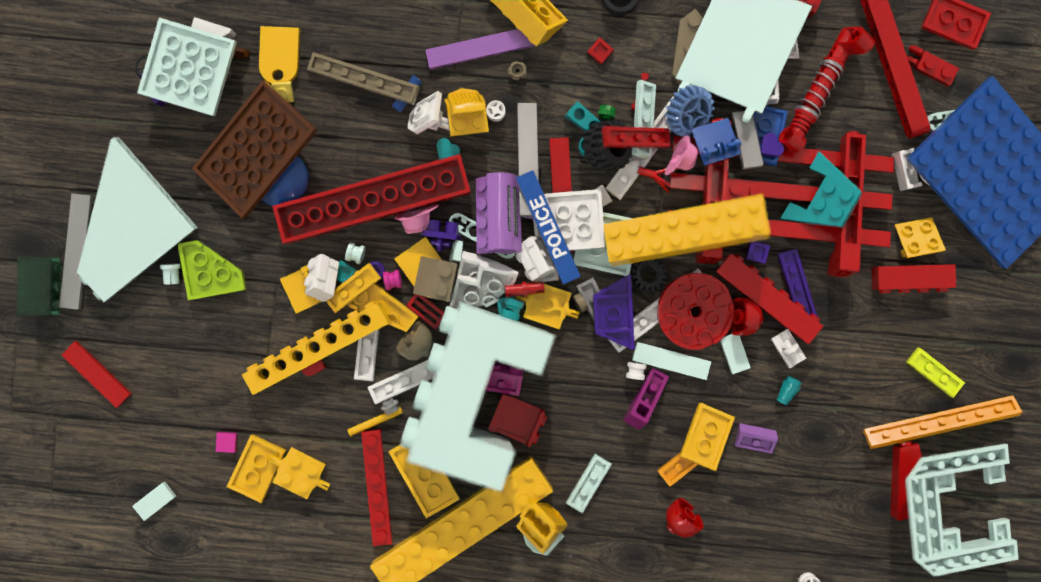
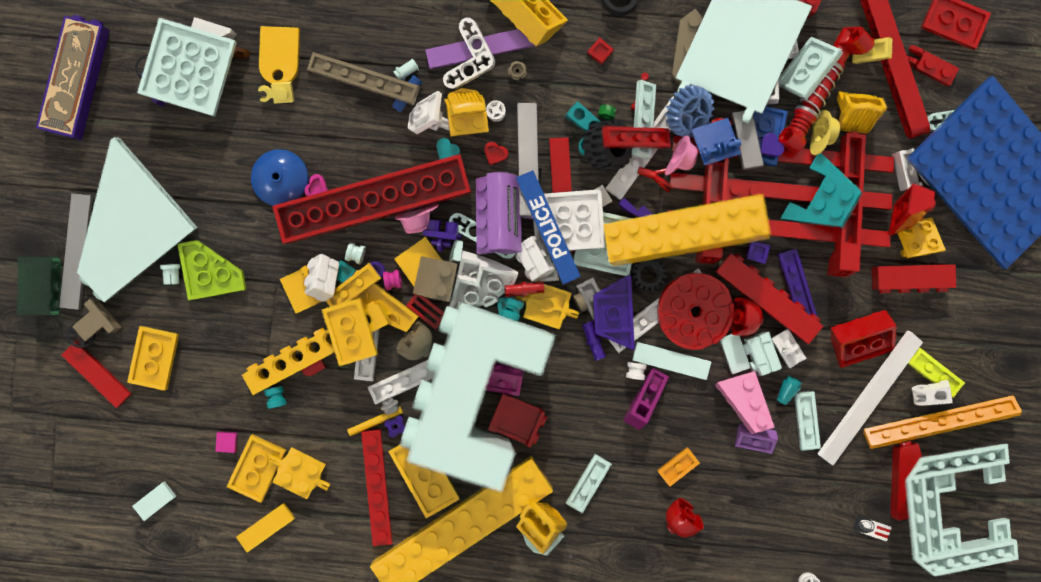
(73, 77): none -> brick
(92, 323): none -> dark tan piece
(153, 358): none -> yellow plate
(254, 149): reddish brown plate -> none
(265, 527): none -> yellow tile
(275, 397): none -> teal wheel
(316, 185): none -> dark pink tile
(349, 332): none -> yellow plate
(398, 420): none -> dark purple plate
(405, 70): none -> light aqua pin
(478, 56): none -> white beam
(495, 153): none -> red tile
(593, 341): none -> dark purple pin
(630, 209): none -> dark purple slope
(707, 436): yellow tile -> none
(747, 401): none -> bright pink wedge
(762, 354): none -> light aqua brick
(807, 420): none -> light aqua tile
(809, 67): none -> light aqua tile
(824, 132): none -> light yellow piece
(859, 111): none -> yellow piece
(863, 338): none -> red slope
(870, 397): none -> white tile
(872, 528): none -> sticker
(881, 50): none -> light yellow plate
(911, 208): none -> red slope
(932, 393): none -> white leg

